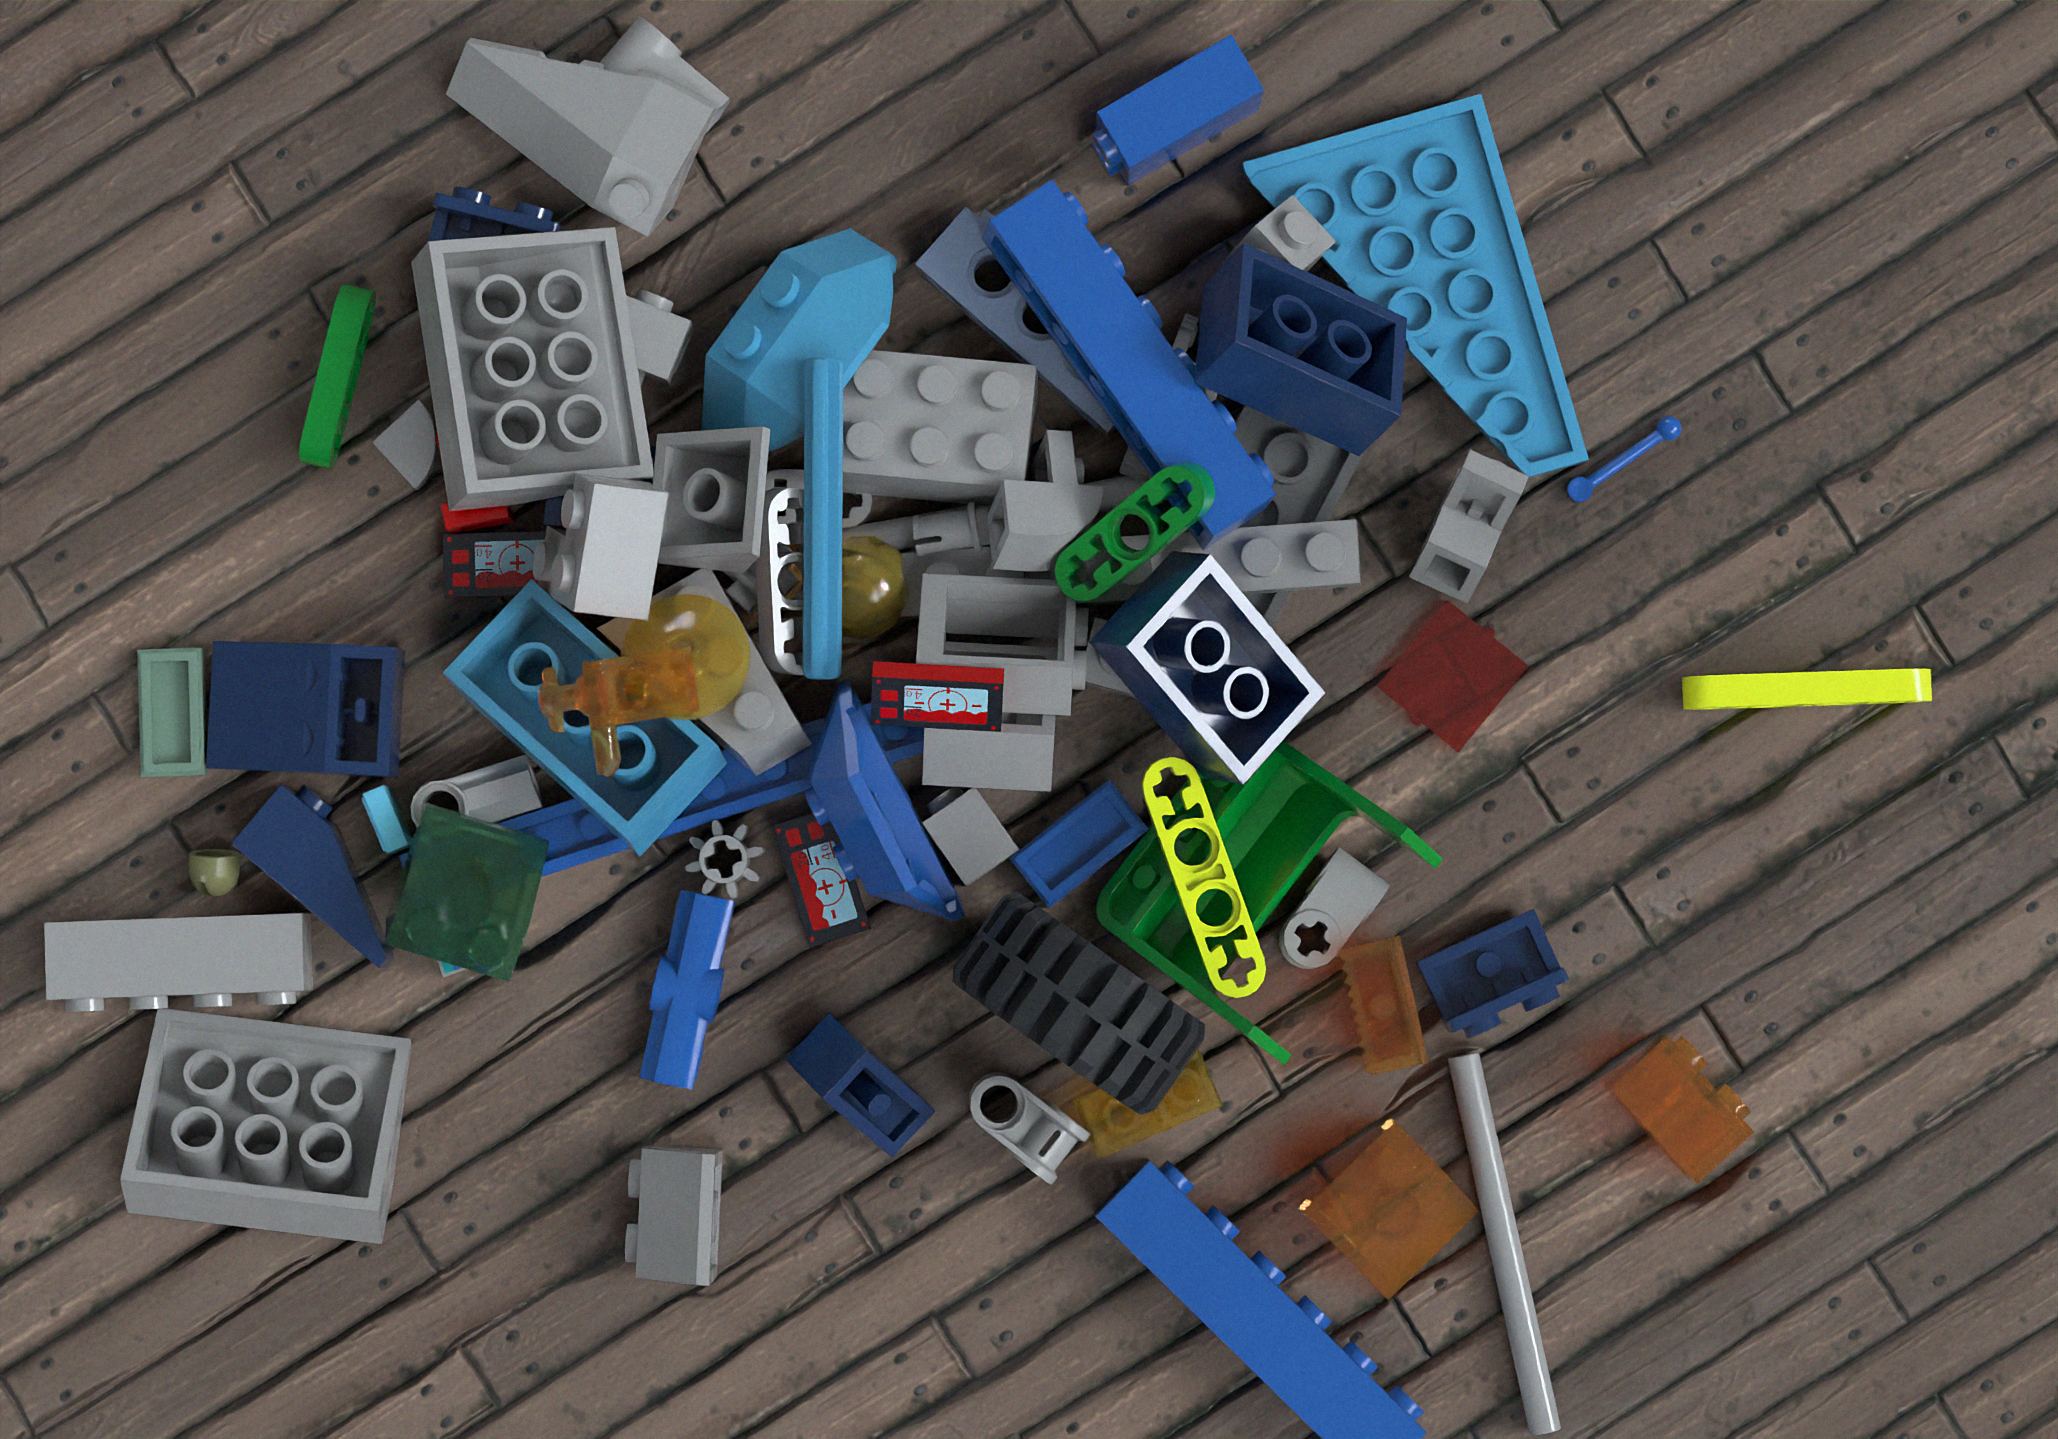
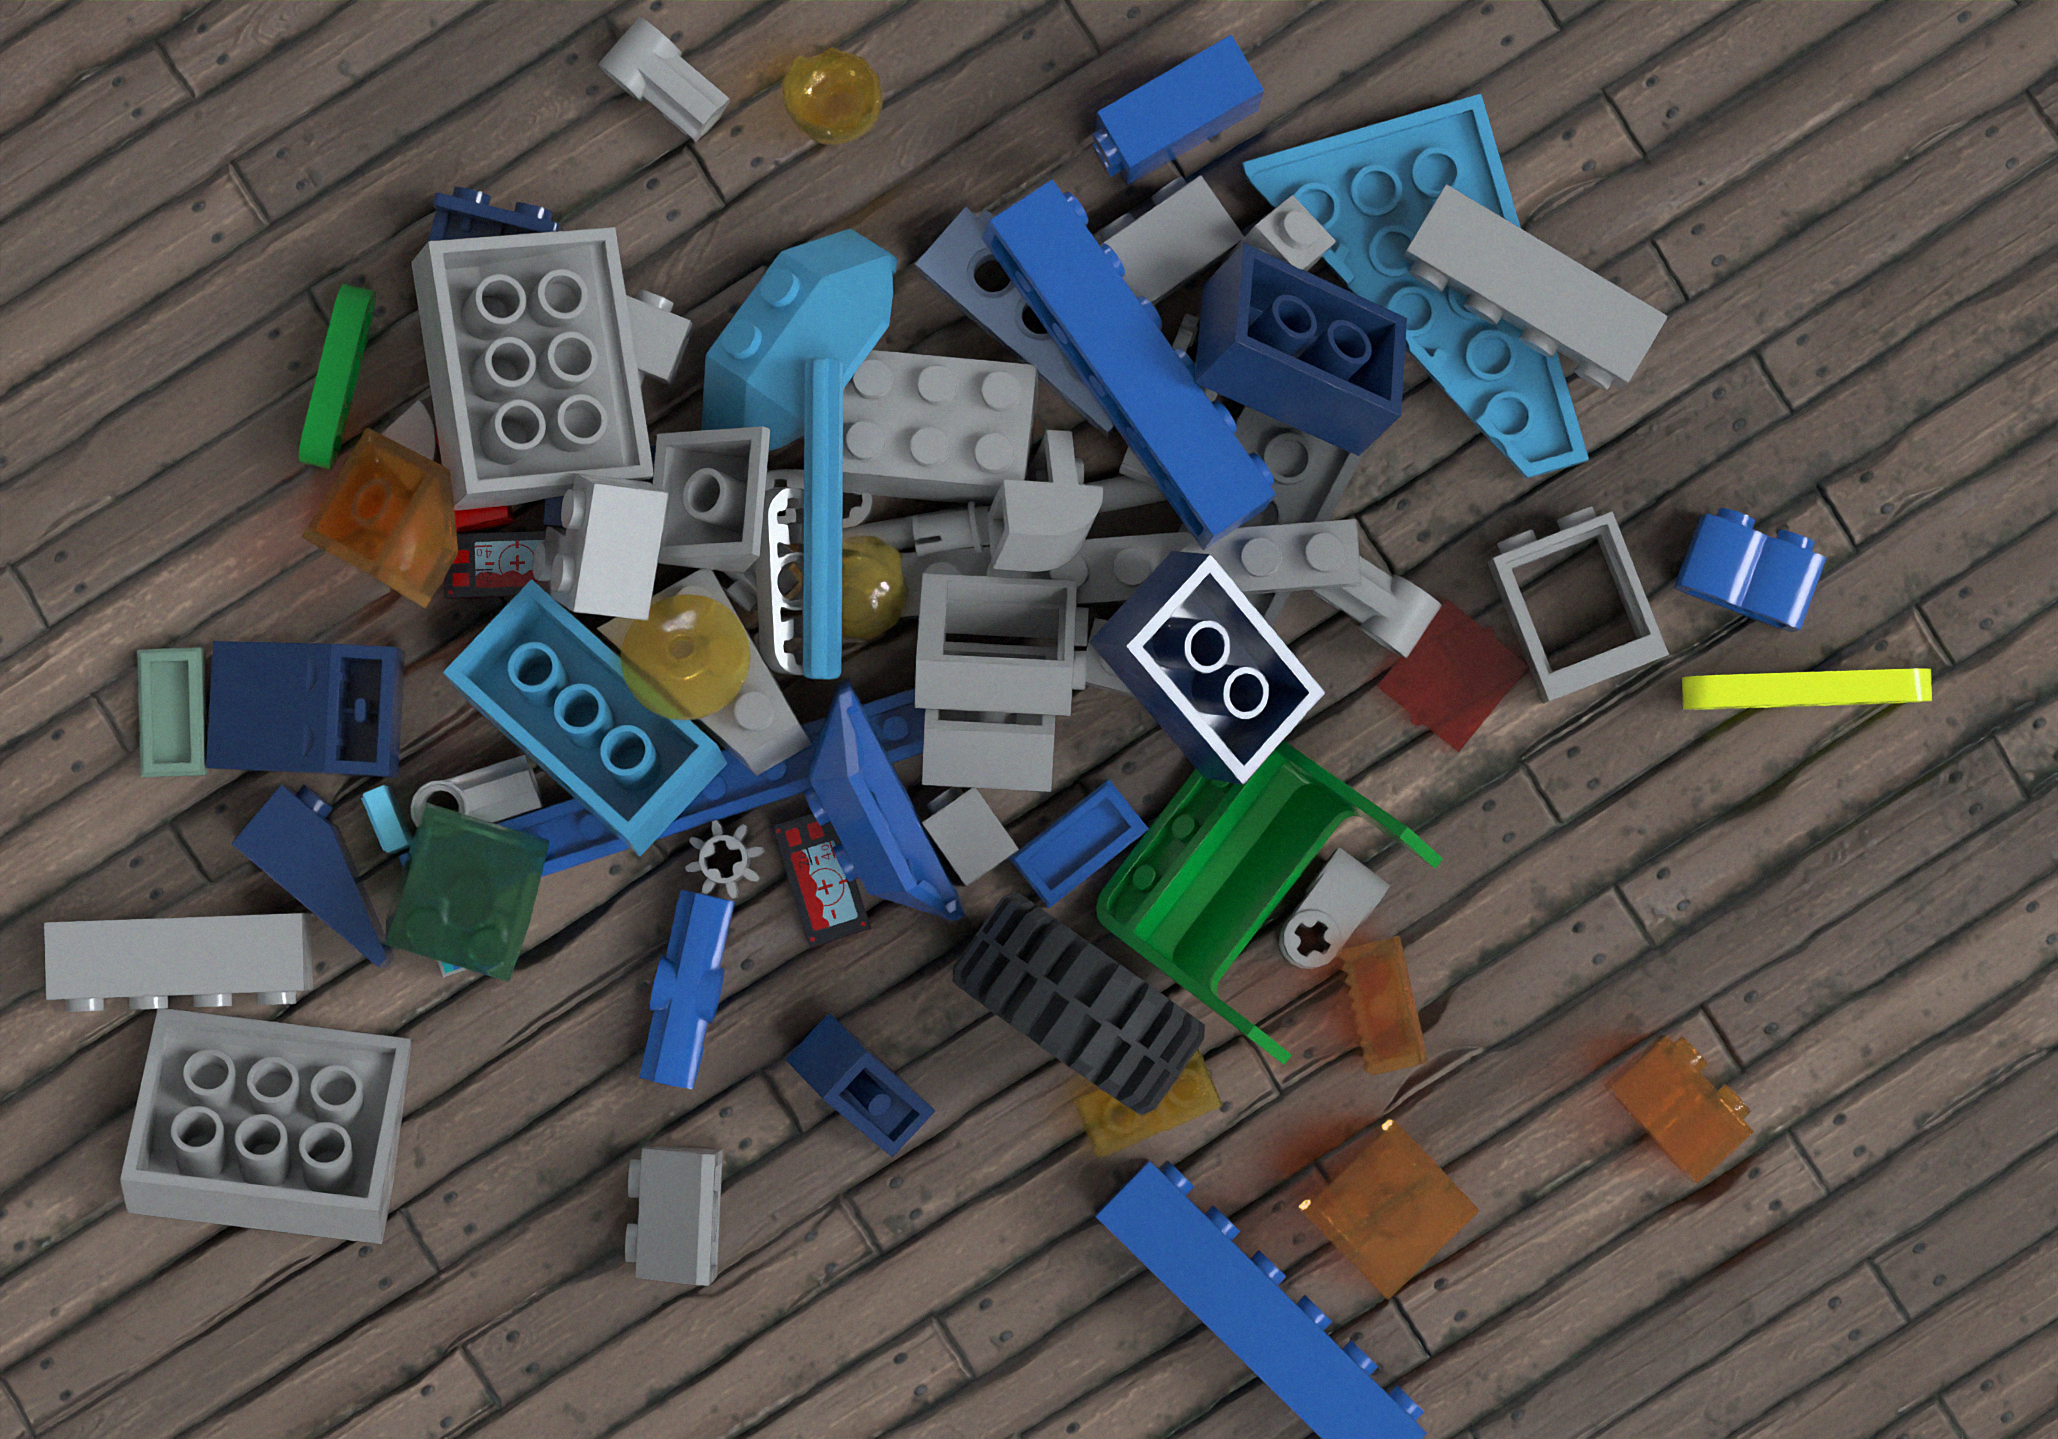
(214, 871): olive hinge -> none
(390, 518): none -> clear orange slope
(595, 130): light grey wedge -> none
(621, 693): clear orange piece -> none
(832, 96): none -> clear yellow hair
(937, 696): tile -> none
(1029, 1126): light grey piece -> none
(1173, 240): none -> light grey brick
(1179, 518): green beam -> none
(1196, 879): neon yellow beam -> none
(1386, 607): none -> light grey piece
(1468, 526): light grey brick -> none
(1493, 973): dark blue bracket -> none
(1504, 1244): light grey piece -> none
(1533, 288): none -> light grey brick
(1575, 530): none -> light grey window
(1581, 488): blue hinge -> none
(1751, 571): none -> blue brick

